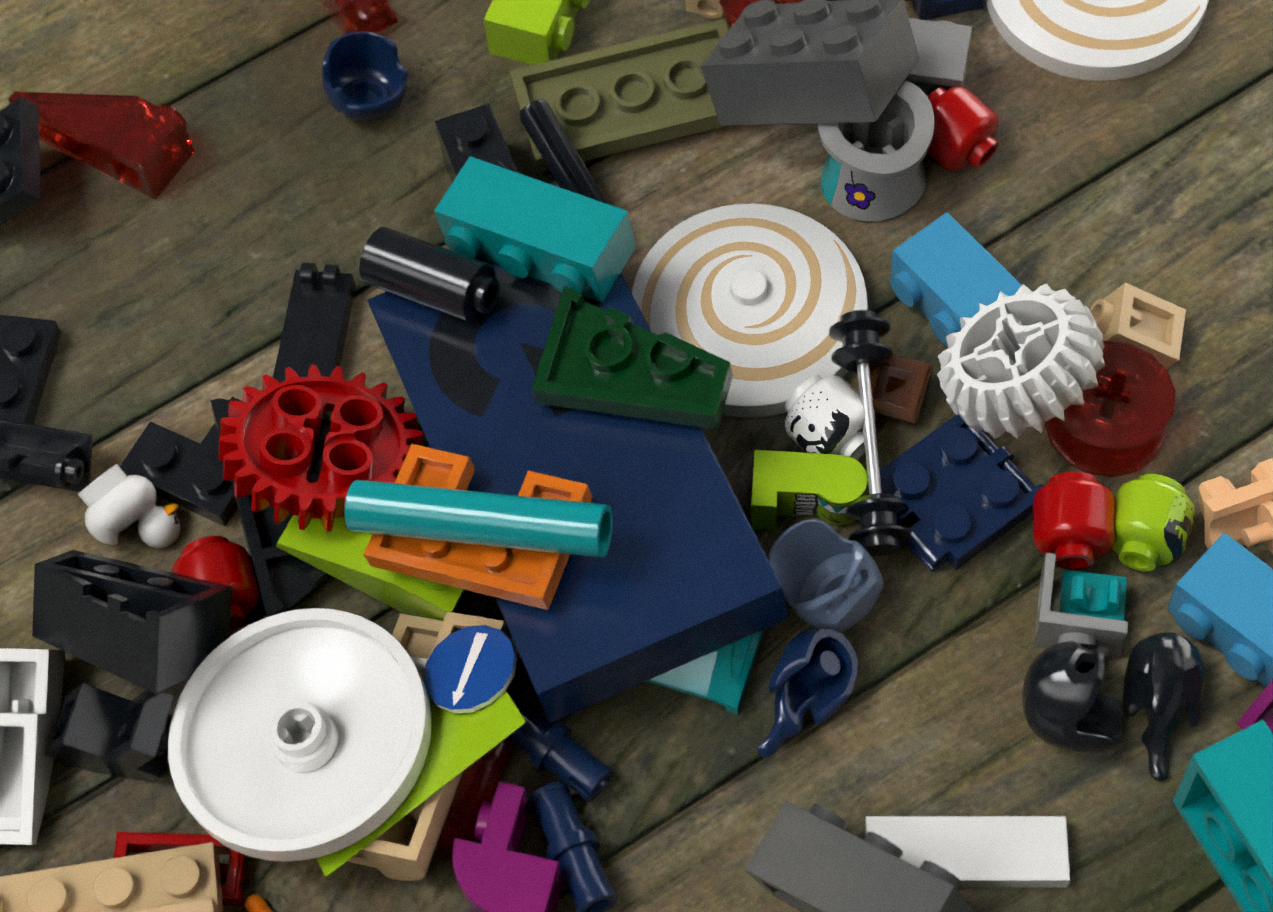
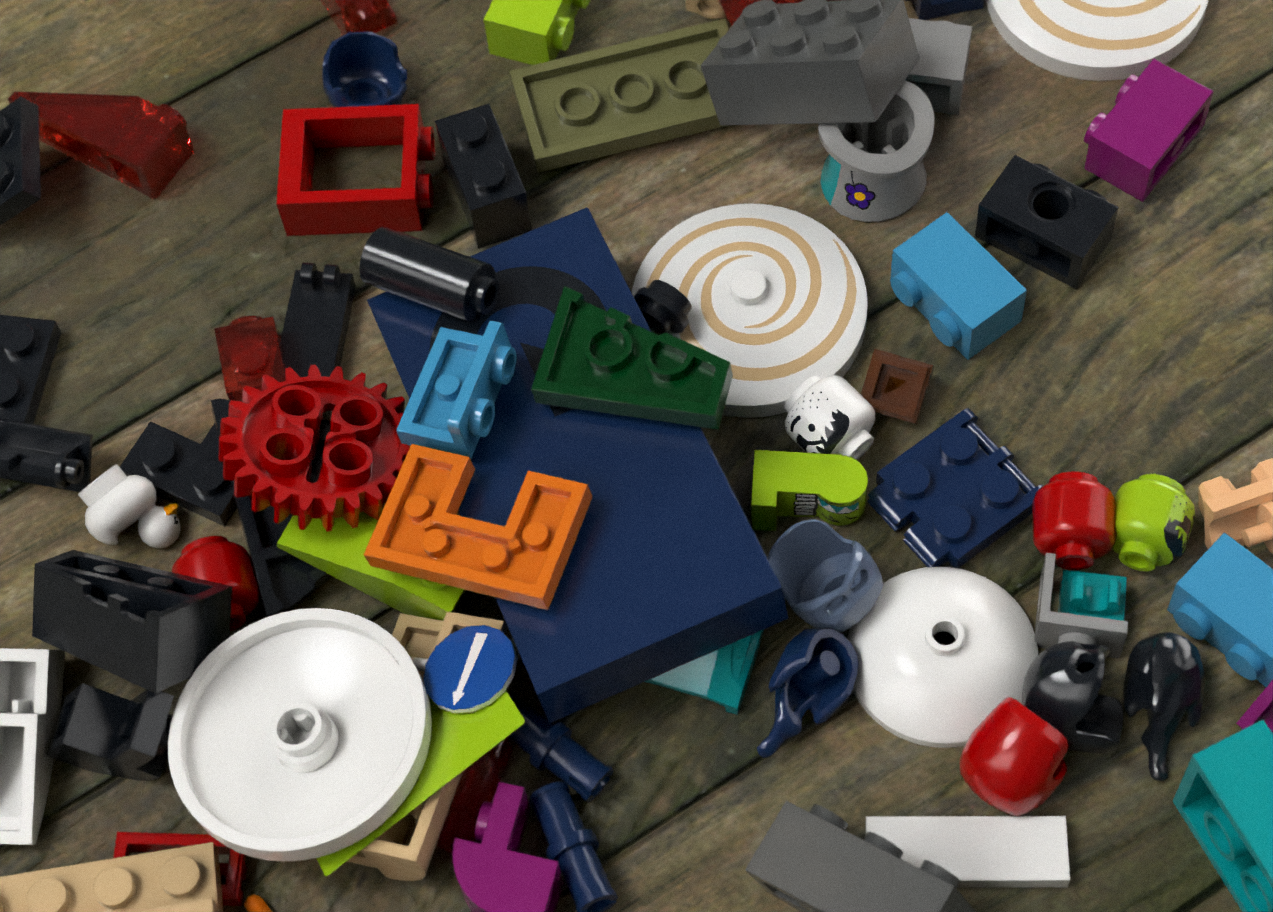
(249, 351): none -> clear red bracket
(353, 209): none -> red window
(458, 390): none -> dark azure bracket
(479, 518): teal piece -> none
(535, 229): teal brick -> none
(558, 150): black axle -> none
(663, 307): none -> black plate
(862, 353): black axle -> none
(933, 689): none -> white dish
(962, 129): red head -> none
(1014, 759): none -> red helmet
(1021, 361): white gear -> none
(1059, 247): none -> black brick
(1138, 422): clear red piece -> none
(1141, 320): tan bracket -> none
(1146, 129): none -> magenta brick

